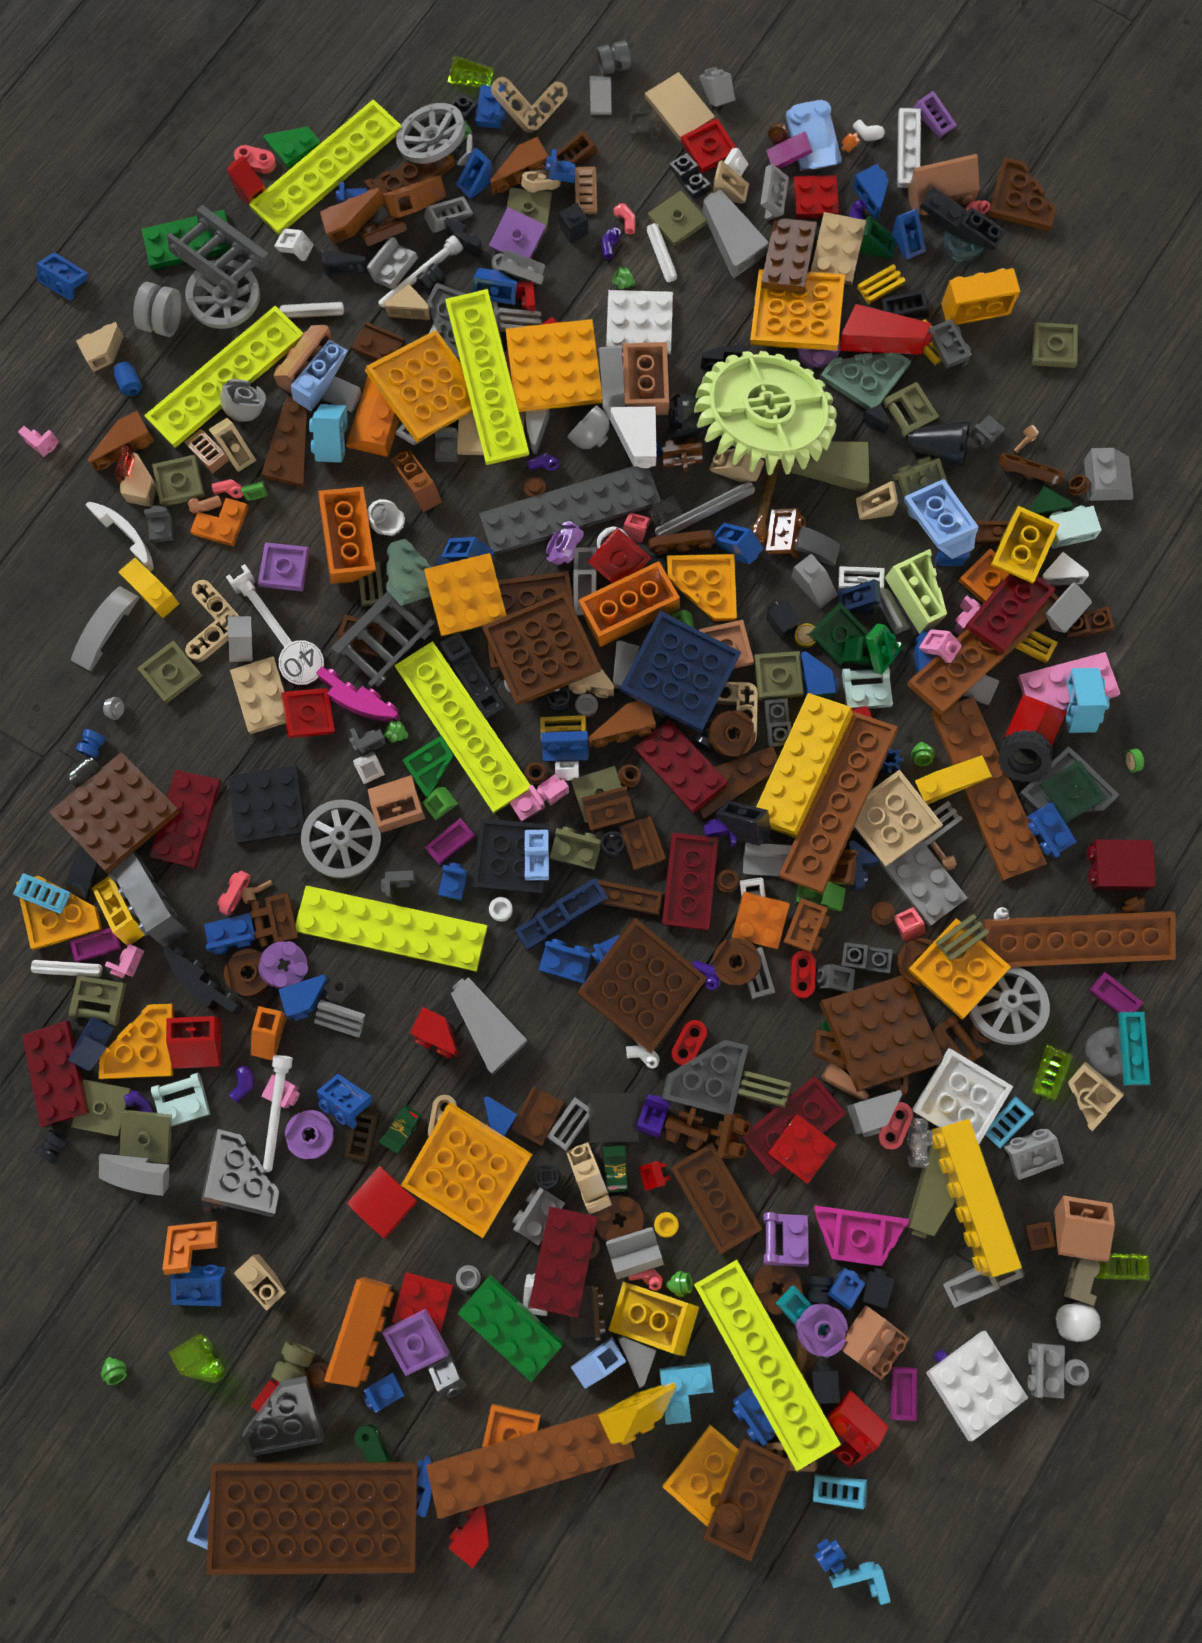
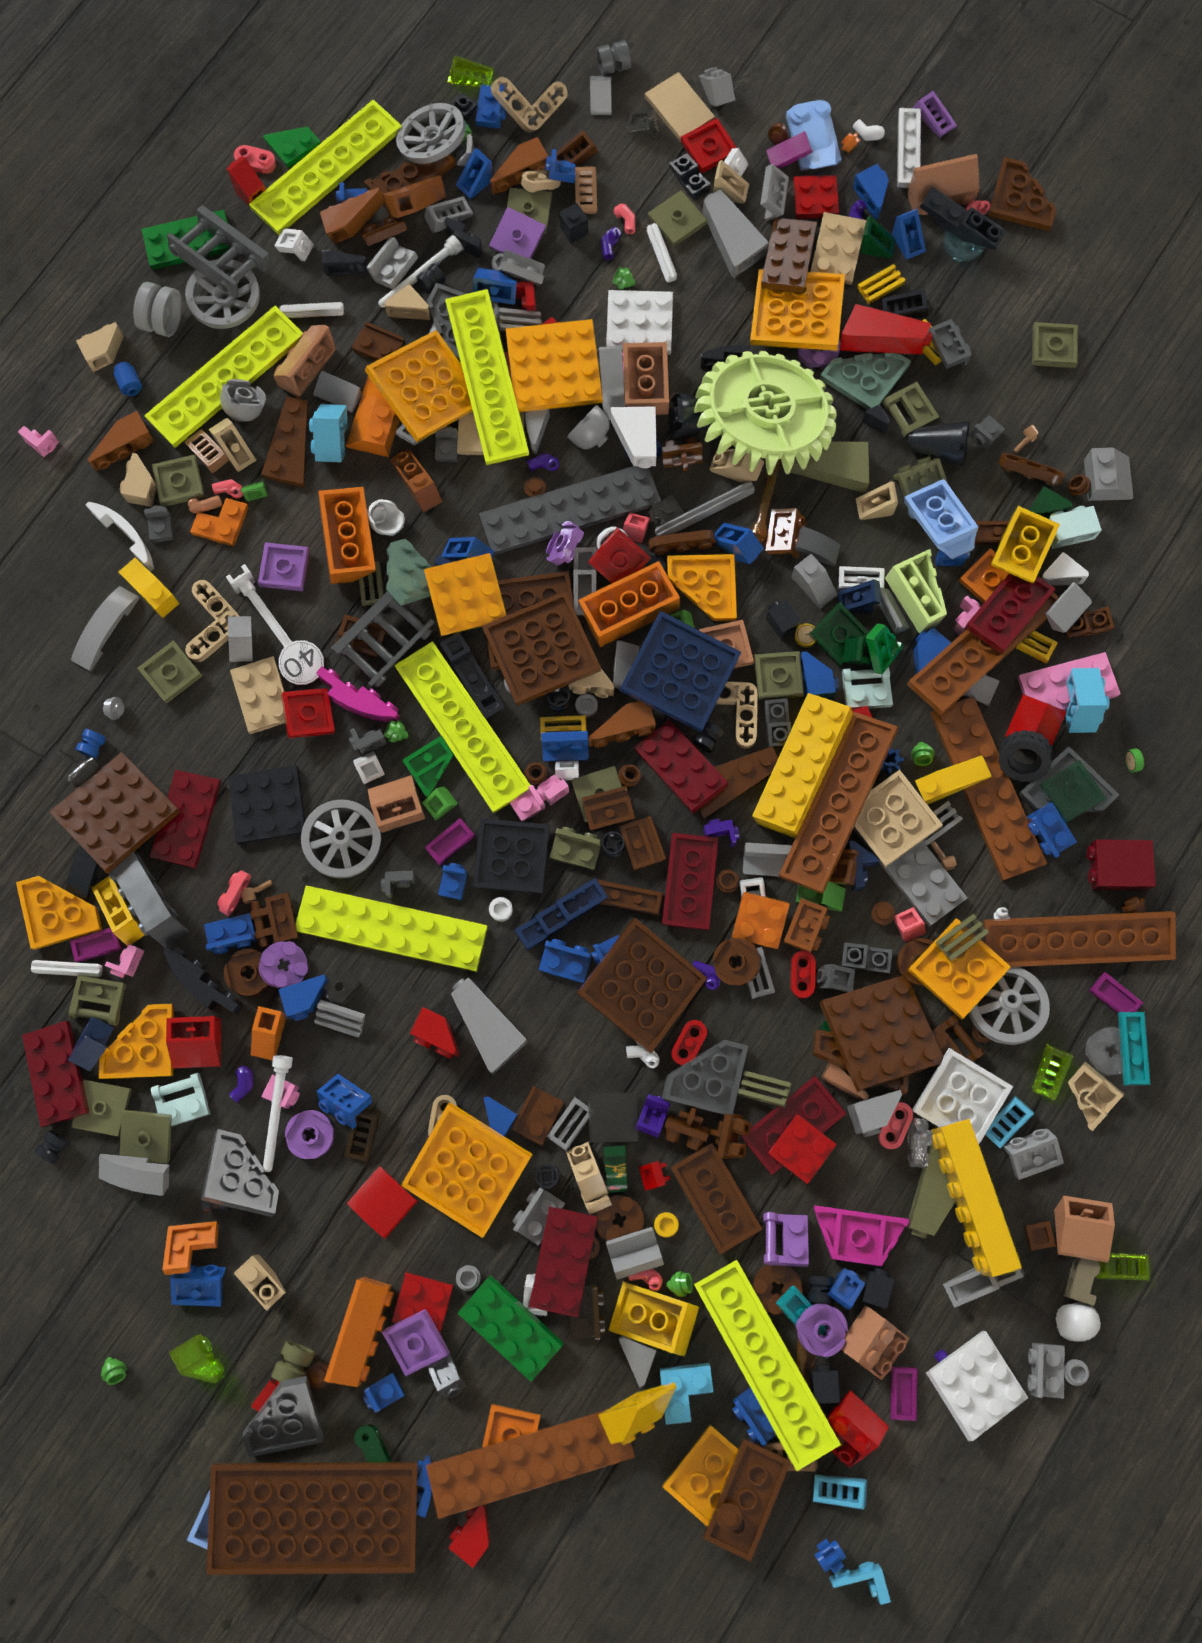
(24, 884): medium azure slope -> none
(60, 275): blue bracket -> none
(124, 464): clear red slope -> none
(136, 1098): dark purple arm -> none
(318, 375): light blue slope -> none
(401, 1129): dark green leg -> none
(536, 855): light blue slope -> none
(599, 1363): light blue slope -> none
(744, 730): reddish brown plate -> none
(745, 822): black slope -> none
(942, 644): bright pink bracket -> none
(980, 296): light orange brick -> none

